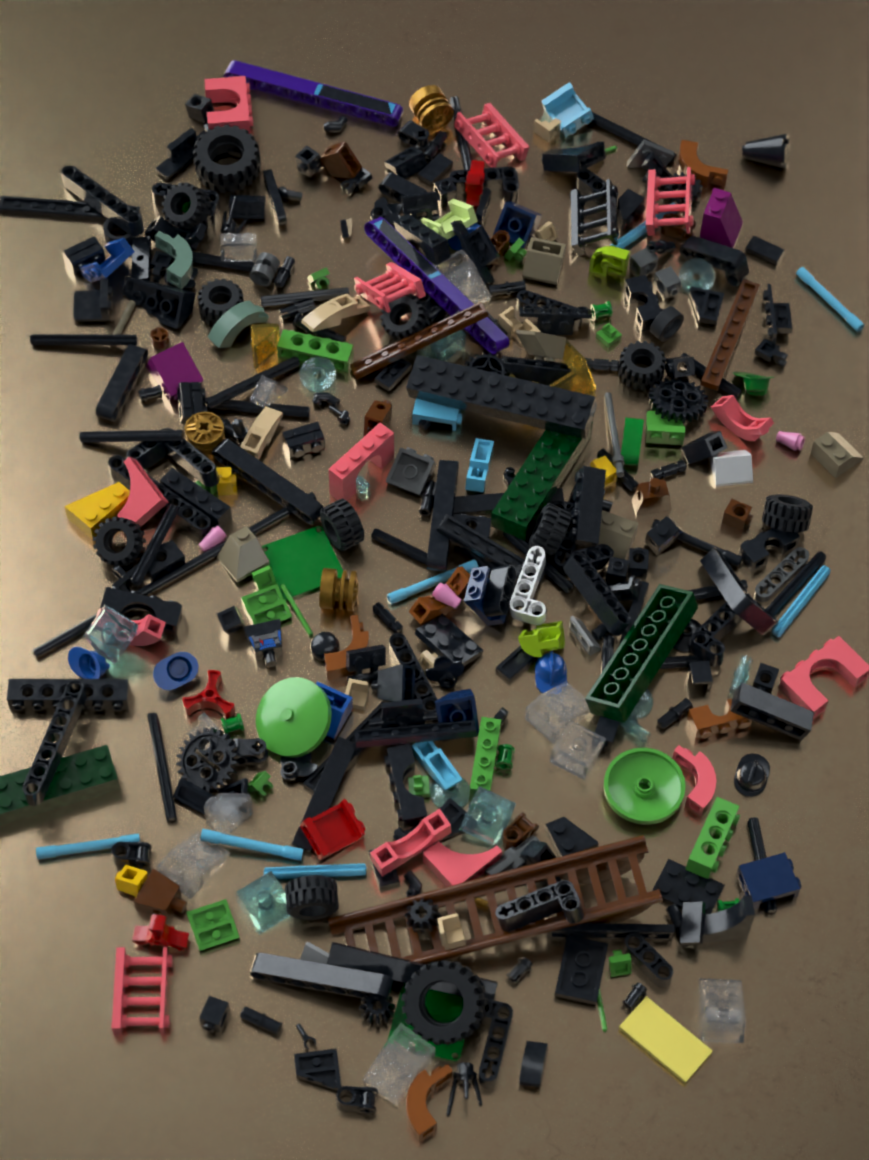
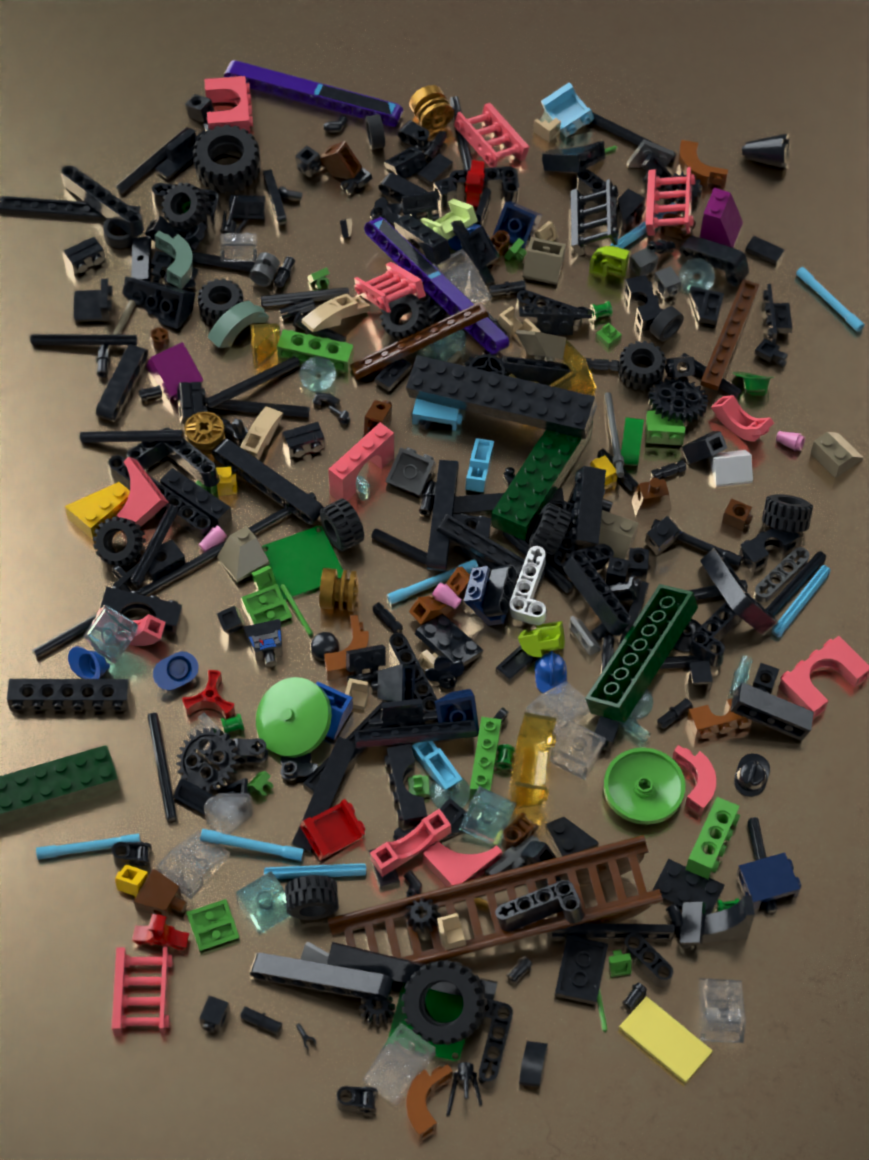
(55, 732): black beam -> none
(102, 361): none -> black axle
(119, 252): blue panel -> none
(146, 166): none -> black axle
(267, 392): clear slope -> none
(319, 1068): black wing -> none
(375, 131): none -> black tyre
(531, 760): none -> clear yellow windscreen

